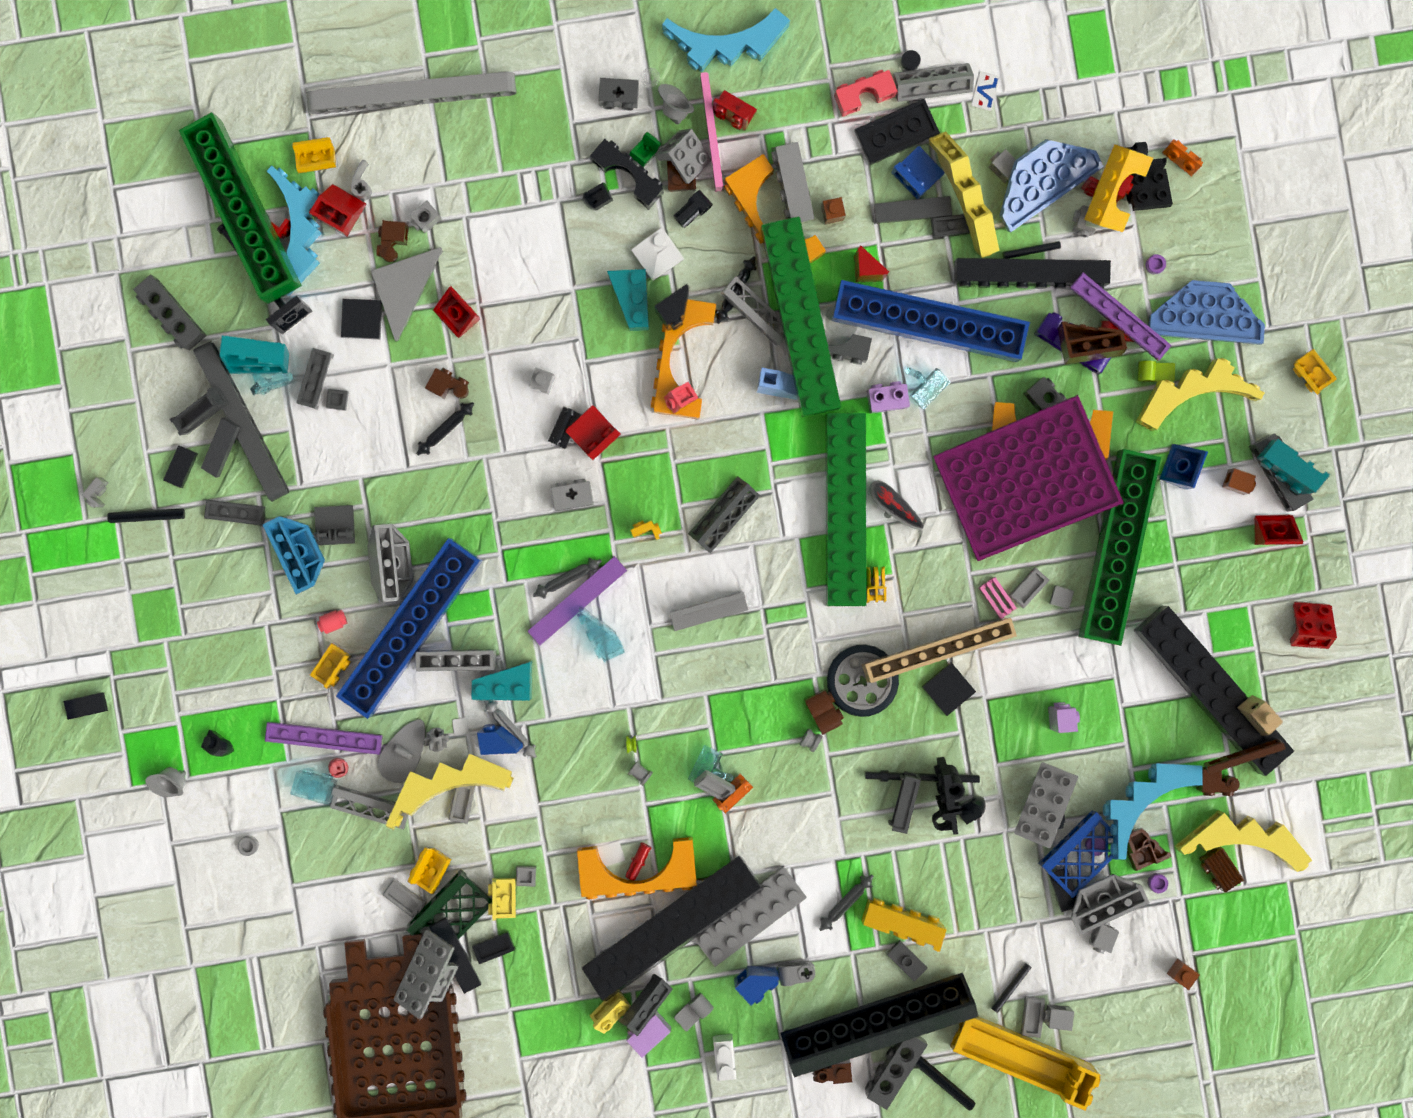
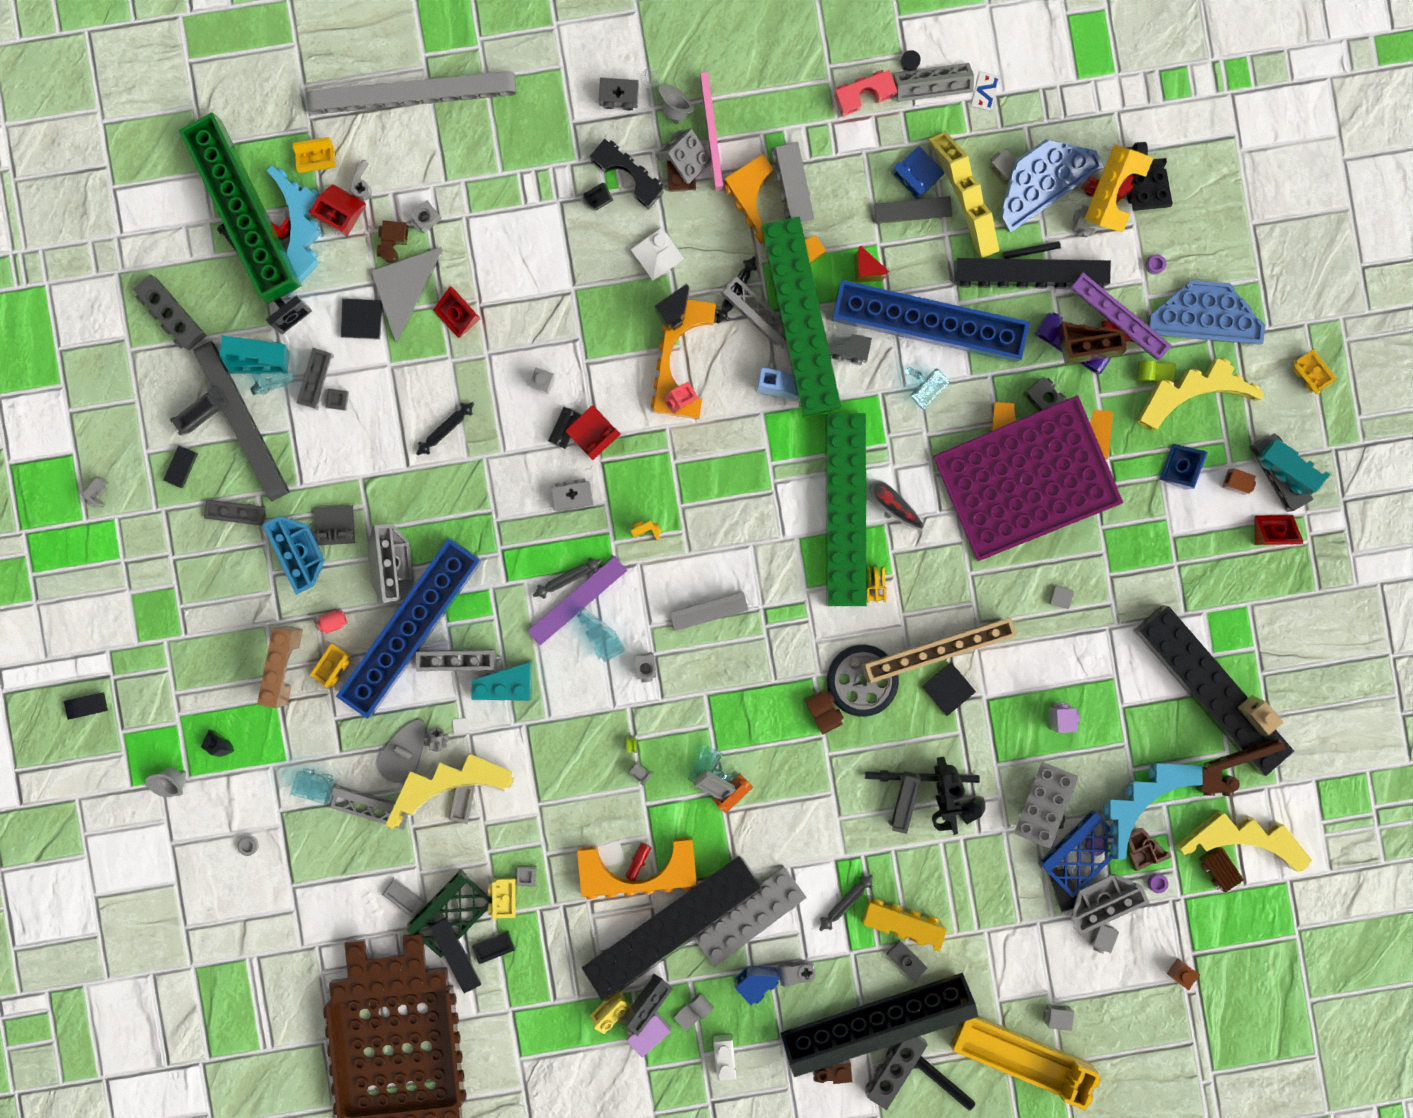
(148, 515): black axle -> none
(220, 447): dark grey tile -> none
(273, 690): none -> medium nougat arch
(323, 738): medium lavender tile -> none
(338, 767): tile -> none
(427, 975): light grey bracket -> none
(429, 869): yellow bracket -> none
(442, 382): reddish brown brick -> none
(497, 740): blue slope -> none
(504, 721): light grey wheel -> none
(631, 293): teal wedge -> none
(645, 149): green bracket -> none
(646, 658): none -> light grey brick
(697, 205): black piece -> none
(721, 512): dark grey fence -> none
(728, 48): medium azure arch -> none
(733, 110): red bracket -> none
(811, 740): light grey wheel -> none
(833, 210): dark orange brick -> none
(888, 398): lavender brick -> none
(897, 131): black tile -> none
(949, 226): dark grey tile -> none
(1006, 610): bright pink tile -> none
(1011, 987): black bar -> none
(1029, 587): light grey tile -> none
(1032, 1016): light grey tile -> none
(1119, 548): green brick -> none
(1187, 161): orange hinge -> none
(1313, 625): red bracket -> none

